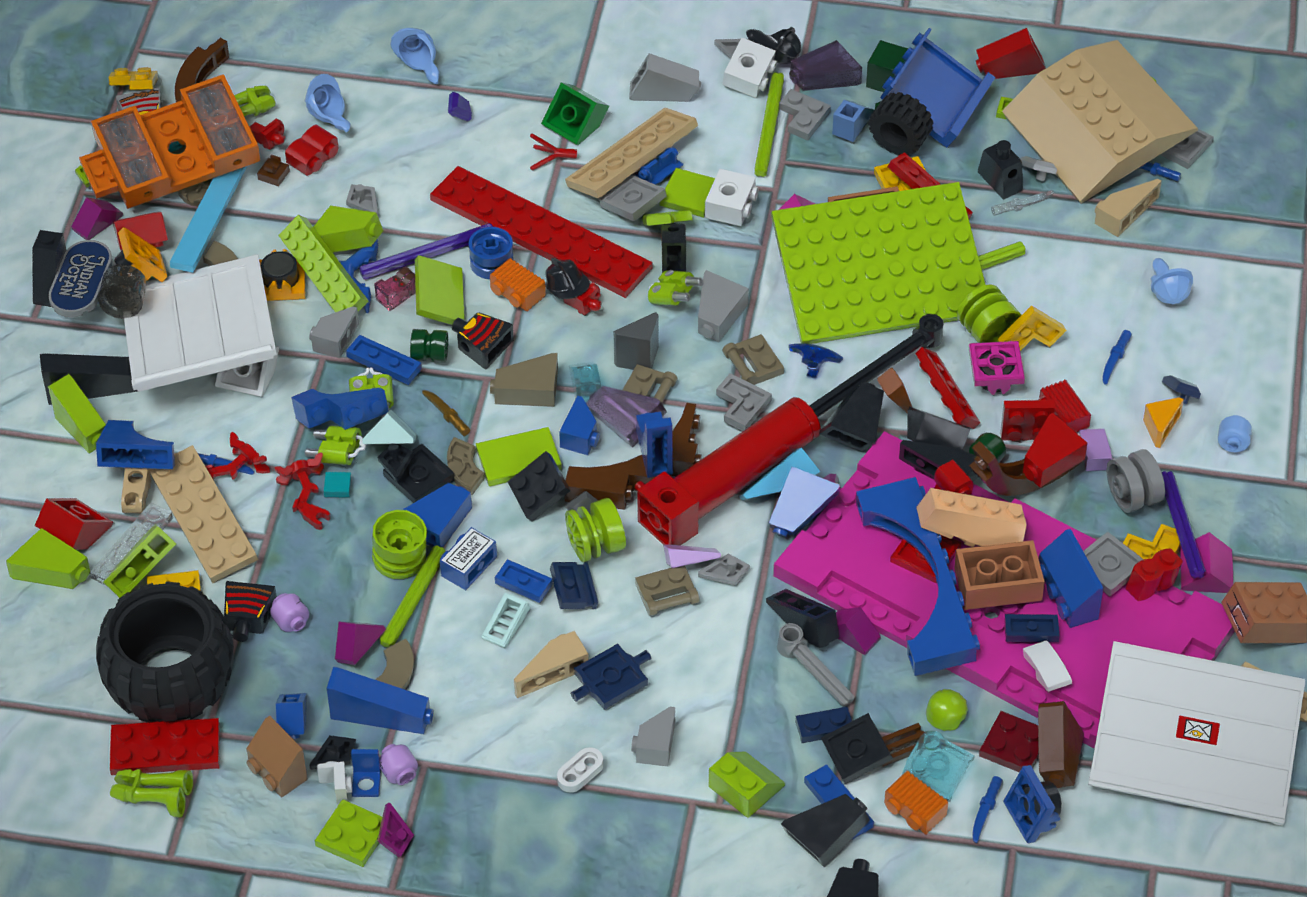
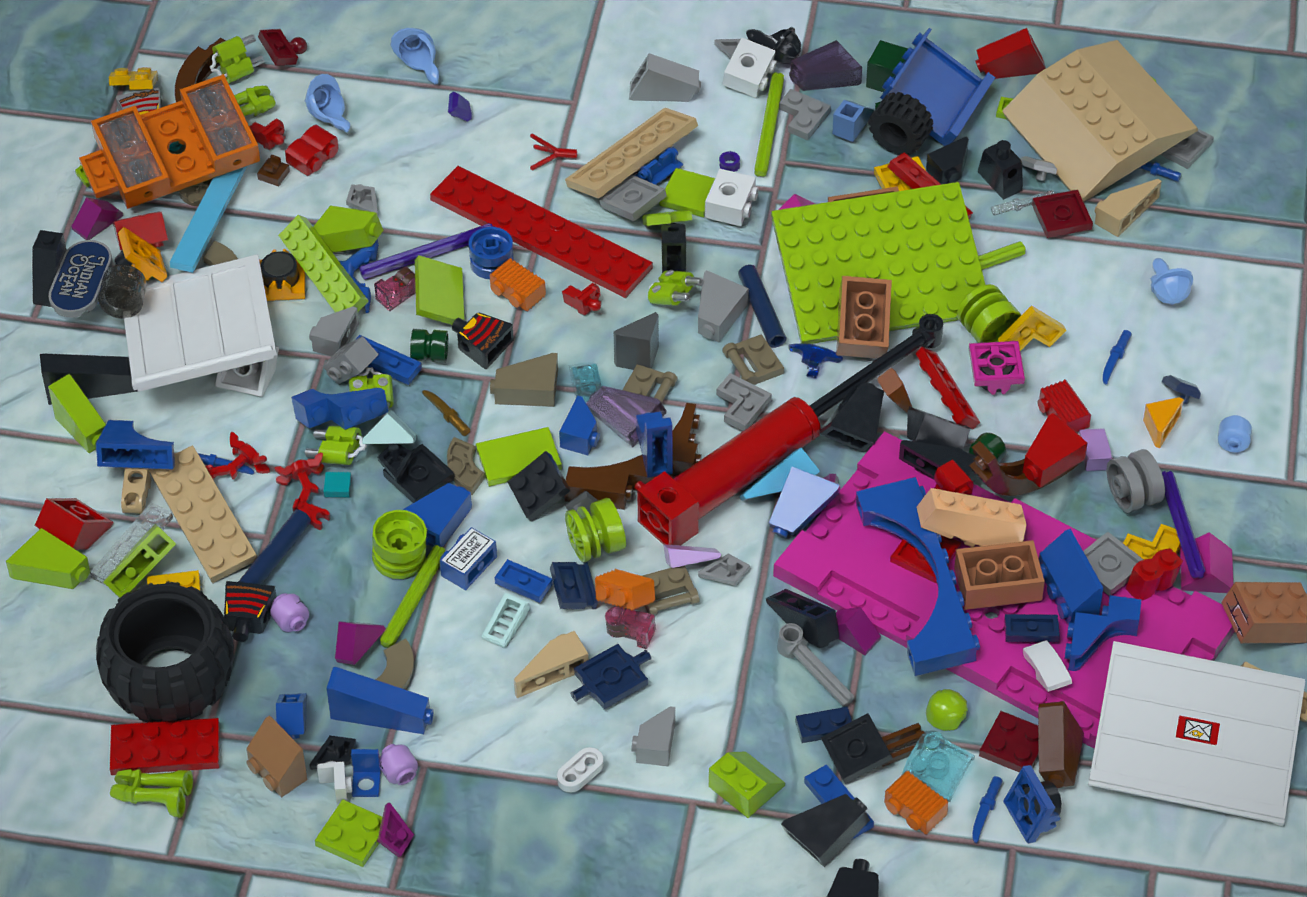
(233, 58): none -> lime piece
(277, 548): none -> dark blue piece
(280, 49): none -> dark red plate
(350, 360): none -> light grey brick
(565, 279): black piece -> none
(574, 113): green slope -> none
(624, 589): none -> orange brick
(631, 625): none -> clear pink leg
(727, 156): none -> dark purple bush
(762, 306): none -> dark blue piece
(863, 317): none -> nougat brick
(948, 162): none -> black slope
(1024, 418): red plate -> none
(1062, 213): none -> dark red plate
(1092, 630): none -> blue arch

